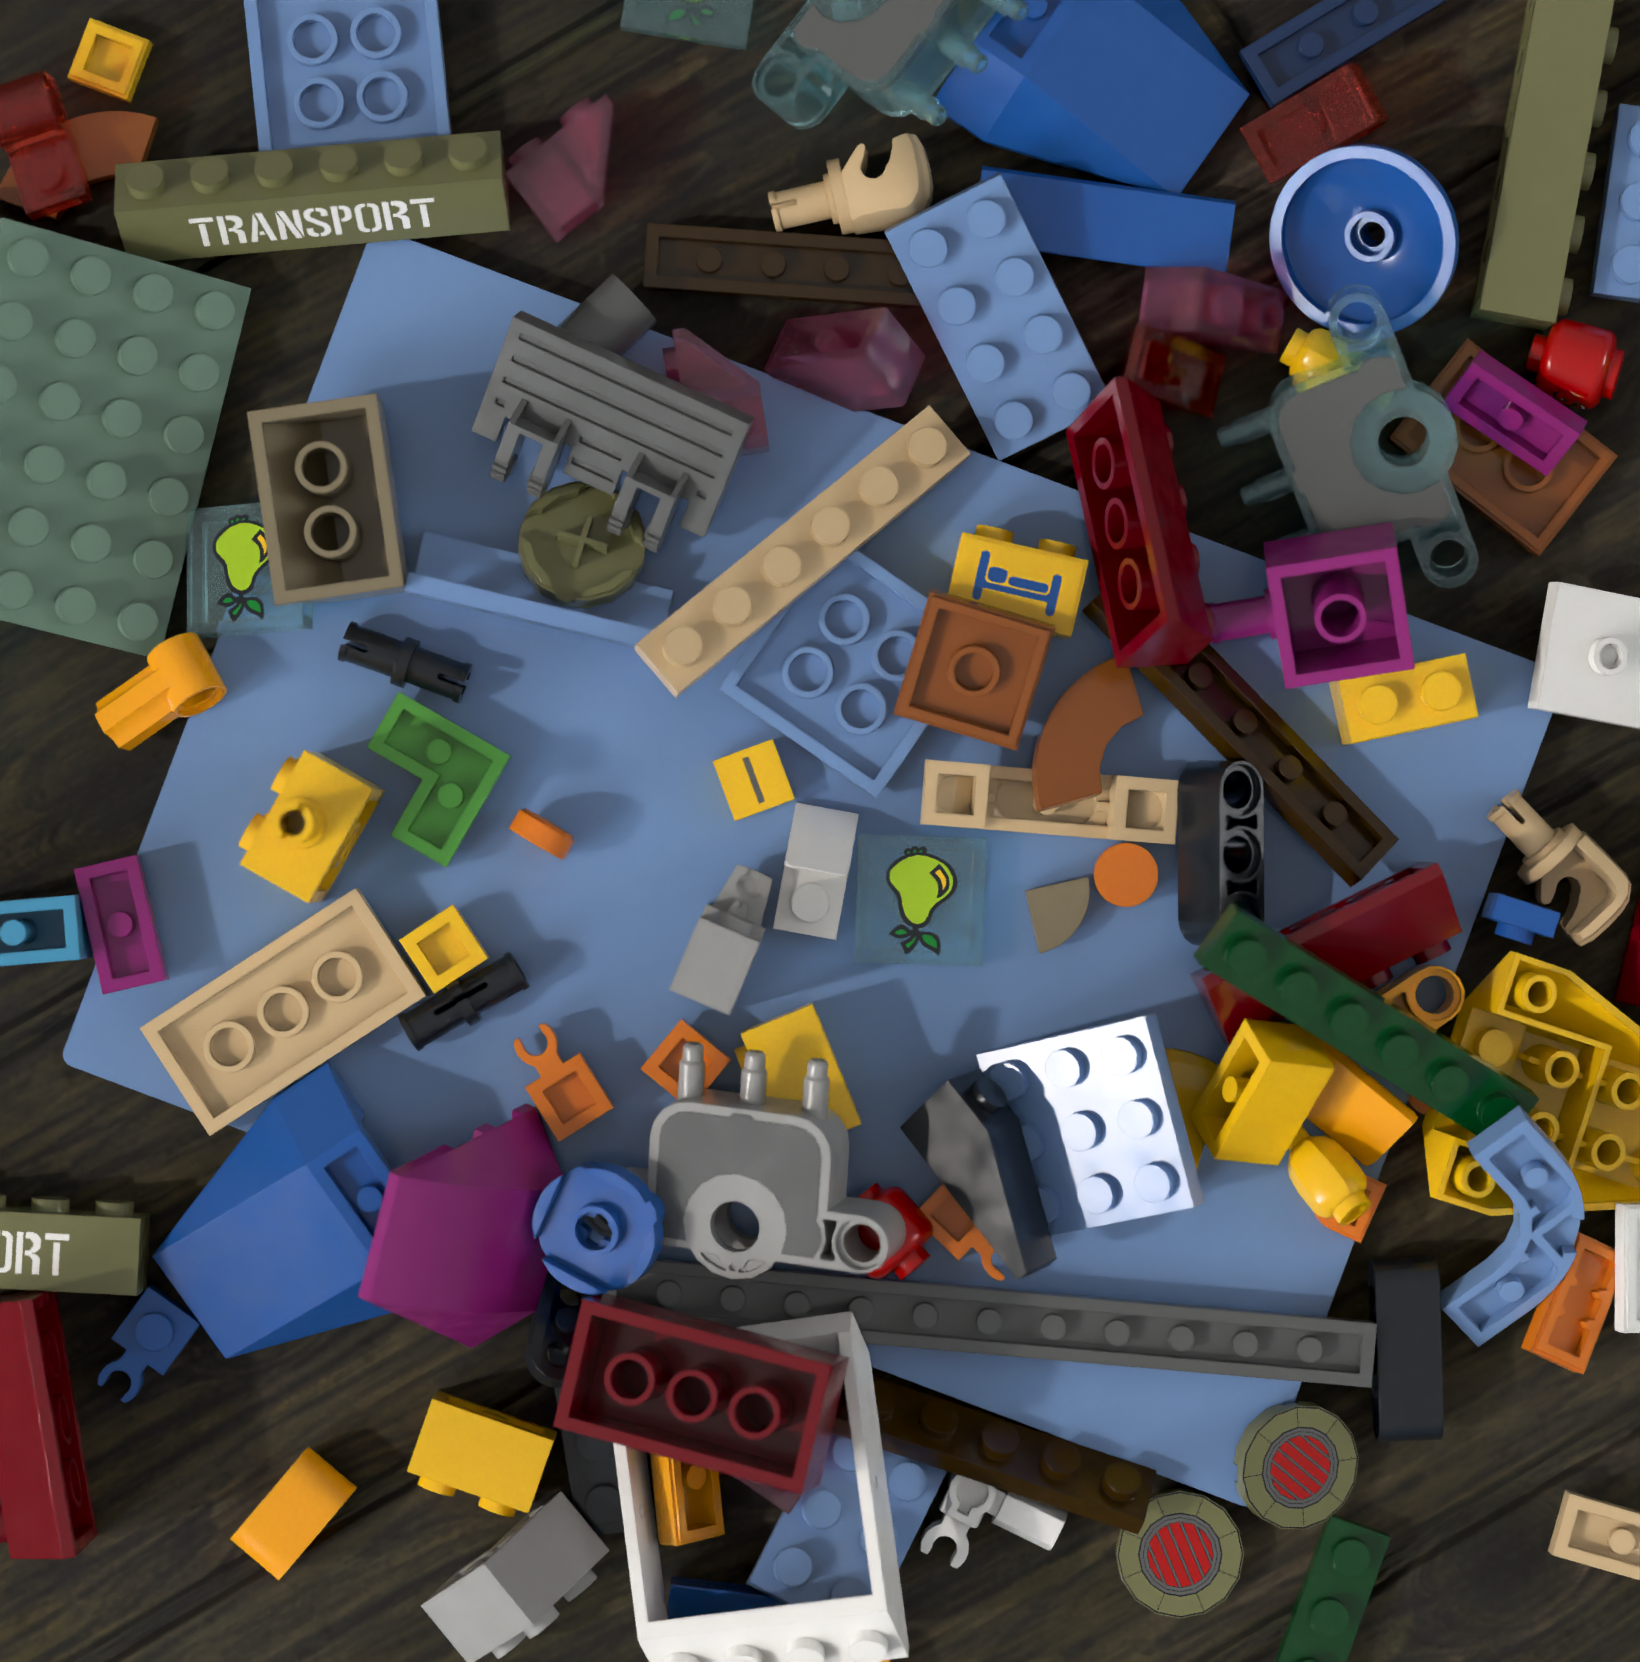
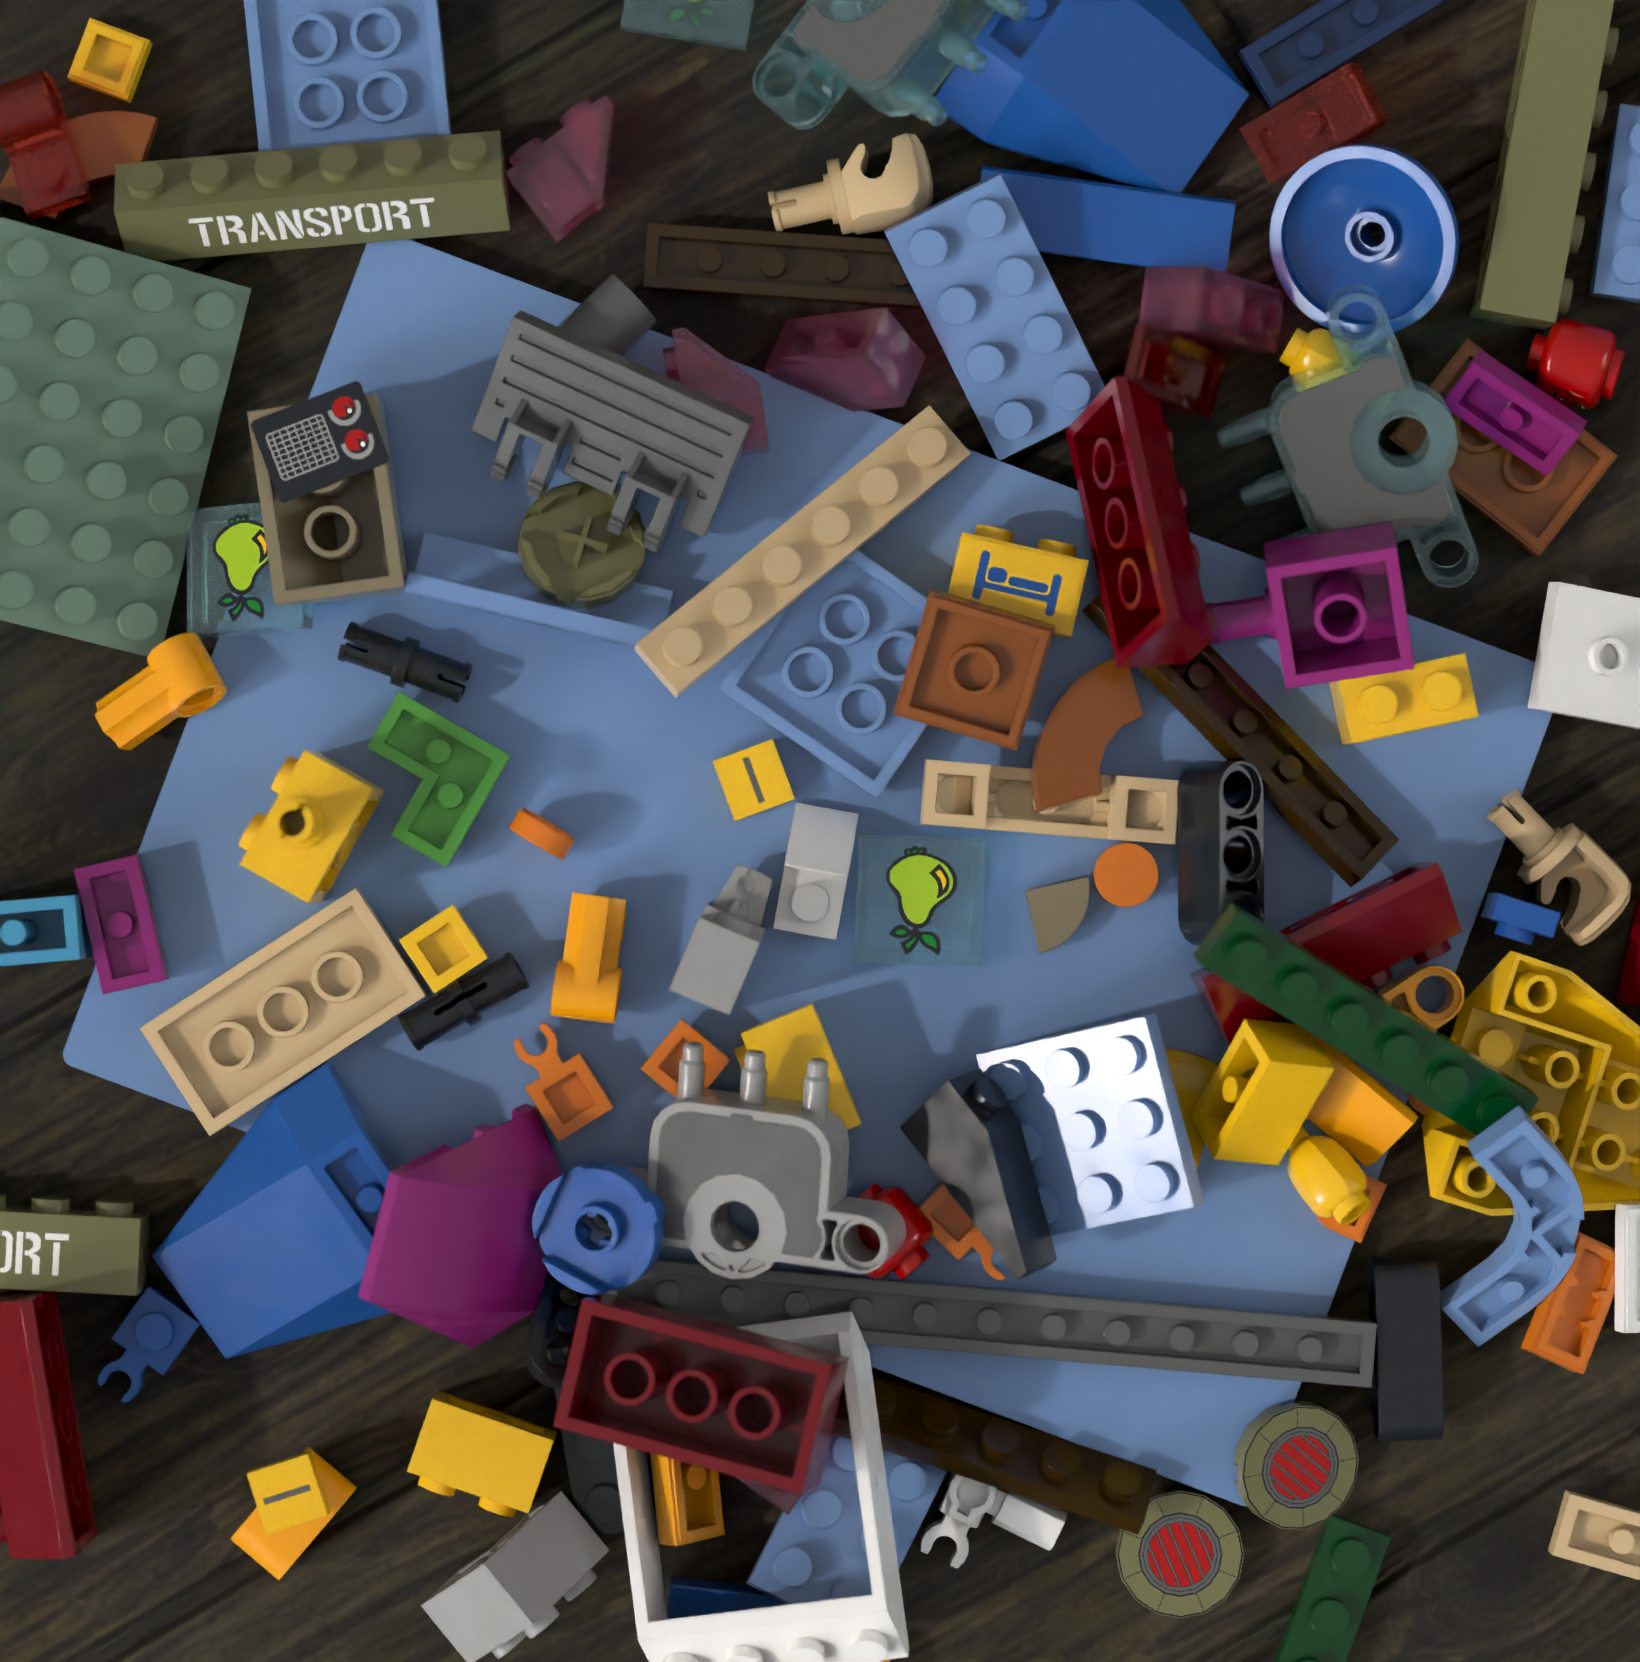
(288, 1492): none -> yellow tile
(320, 441): none -> black sticker
(589, 974): none -> light orange piece

